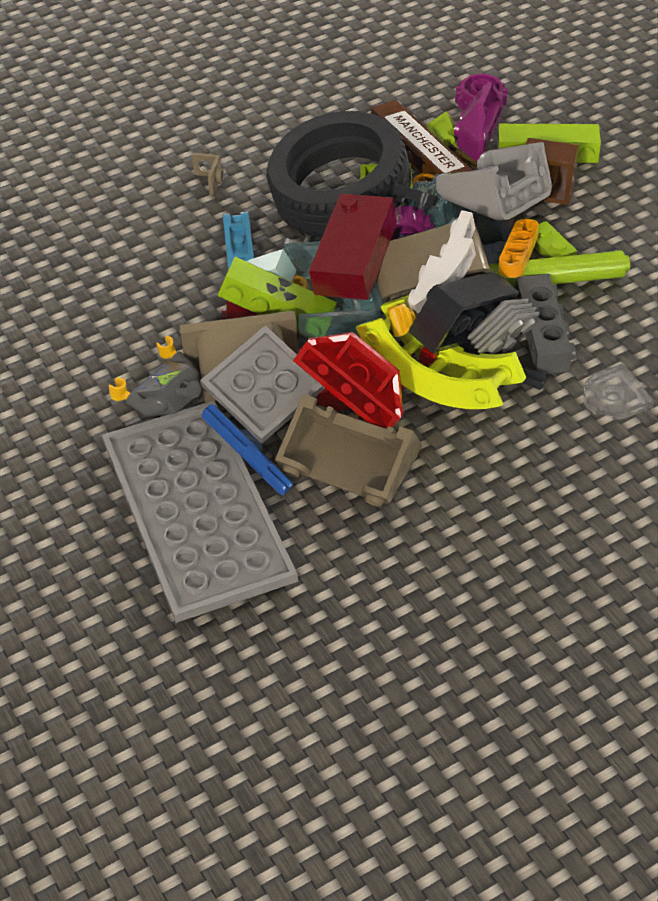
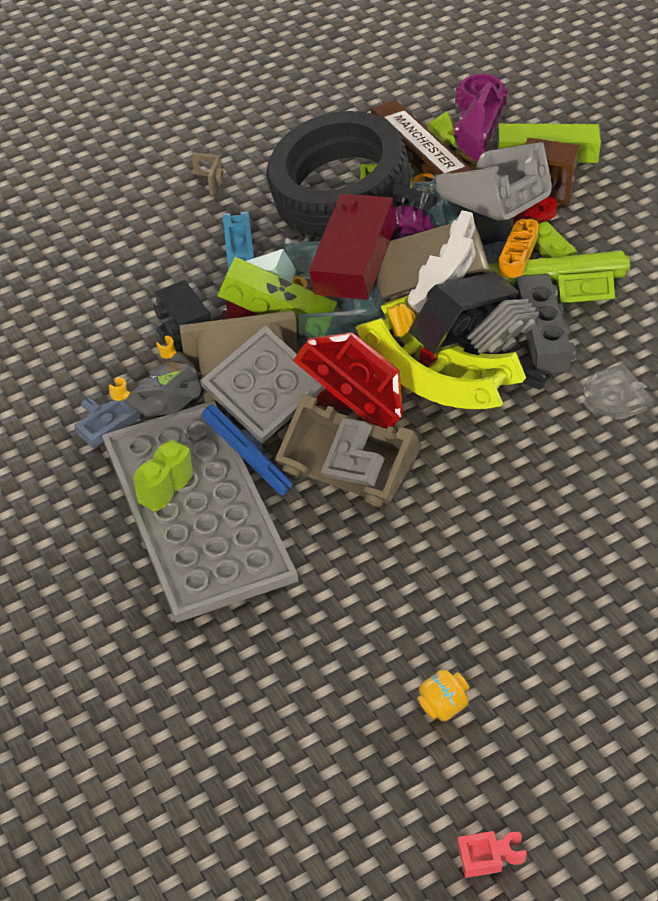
(104, 419): none -> sand blue plate
(163, 475): none -> lime brick
(176, 307): none -> black brick
(346, 456): none -> light grey plate
(443, 695): none -> yellow head
(484, 855): none -> coral plate
(539, 212): none -> red plate
(585, 287): none -> lime plate

